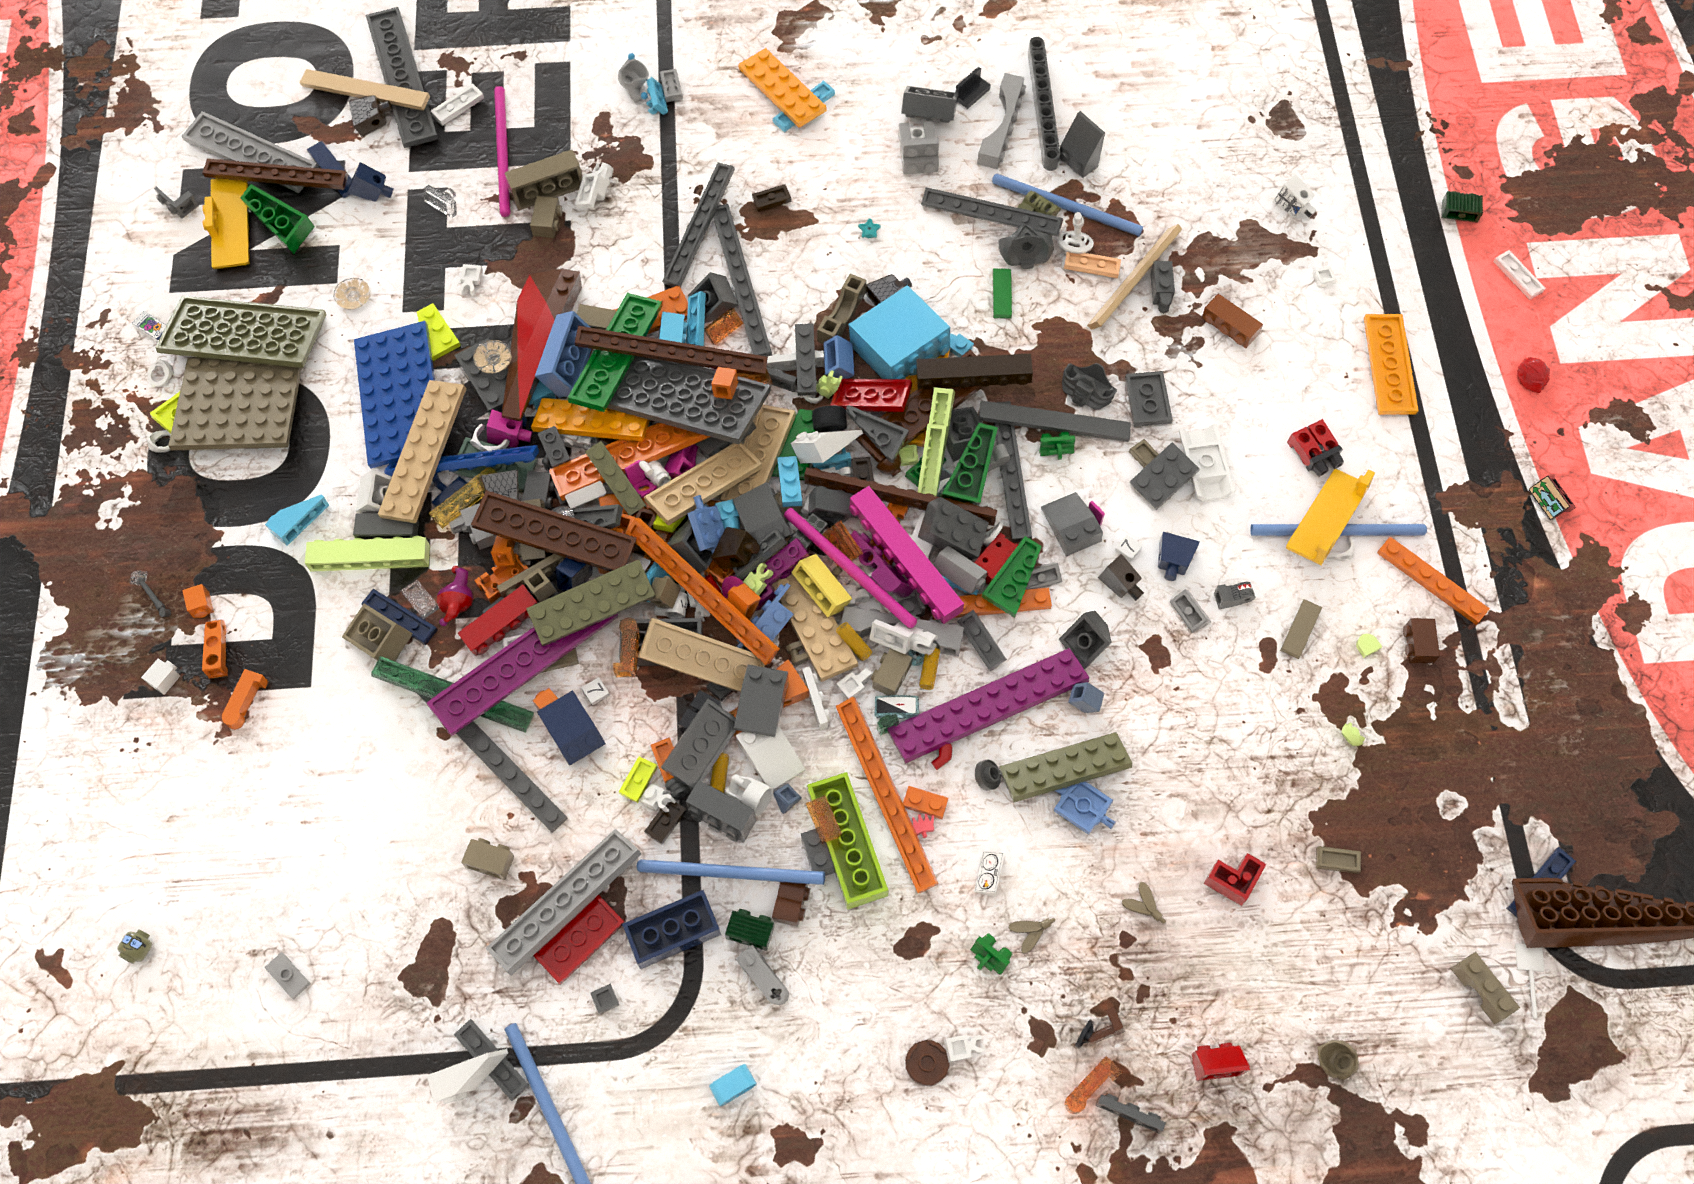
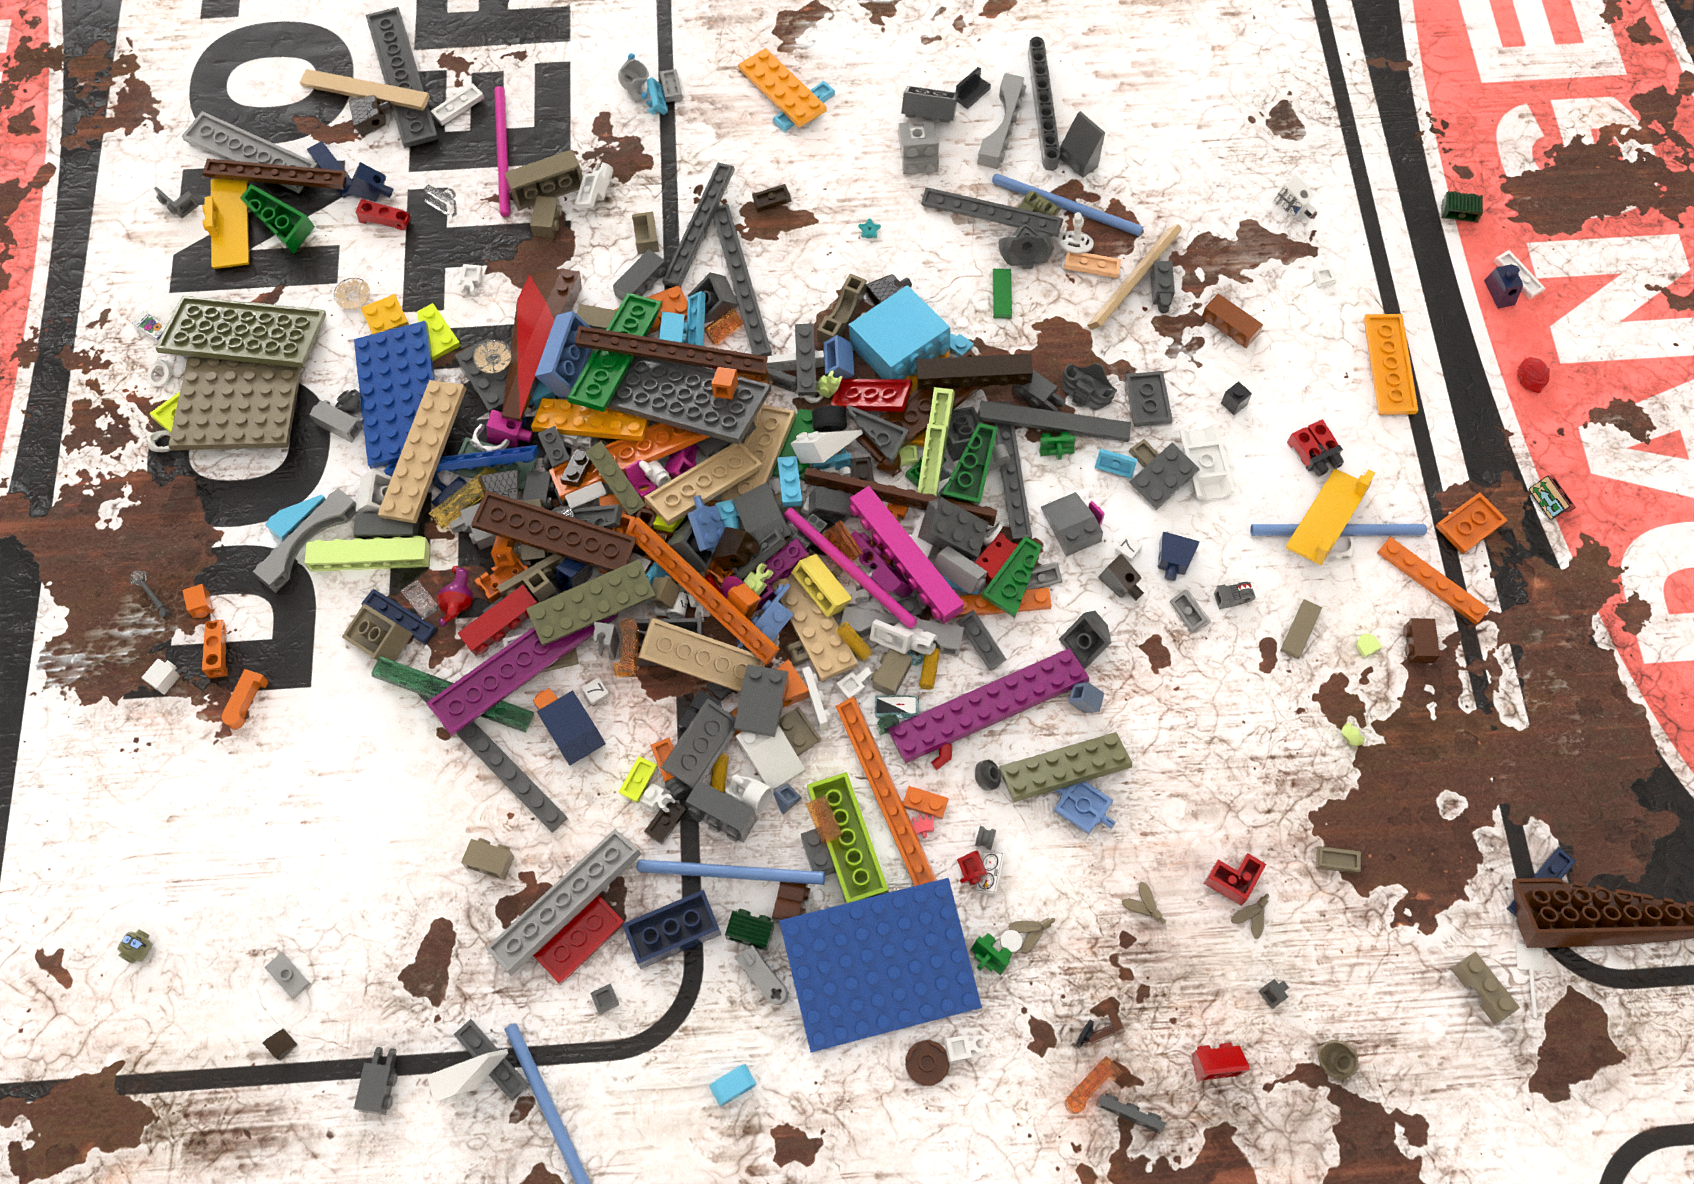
(277, 567): none -> light grey arch
(280, 1044): none -> dark brown slope
(336, 421): none -> light grey brick
(348, 401): none -> dark grey plate
(376, 1084): none -> dark grey hinge
(382, 215): none -> red leg
(384, 314): none -> yellow plate
(576, 469): none -> plate
(607, 638): none -> light grey hinge
(640, 275): none -> dark grey brick
(645, 232): none -> dark tan panel
(798, 731): none -> dark tan plate
(879, 964): none -> blue plate
(971, 868): none -> red bracket
(985, 837): none -> dark grey wheel
(1011, 940): none -> white tile
(1039, 393): none -> dark grey hinge
(1116, 463): none -> medium azure plate
(1236, 398): none -> black brick
(1255, 912): none -> dark tan piece
(1274, 992): none -> dark grey tile
(1471, 523): none -> orange plate
(1504, 285): none -> torso

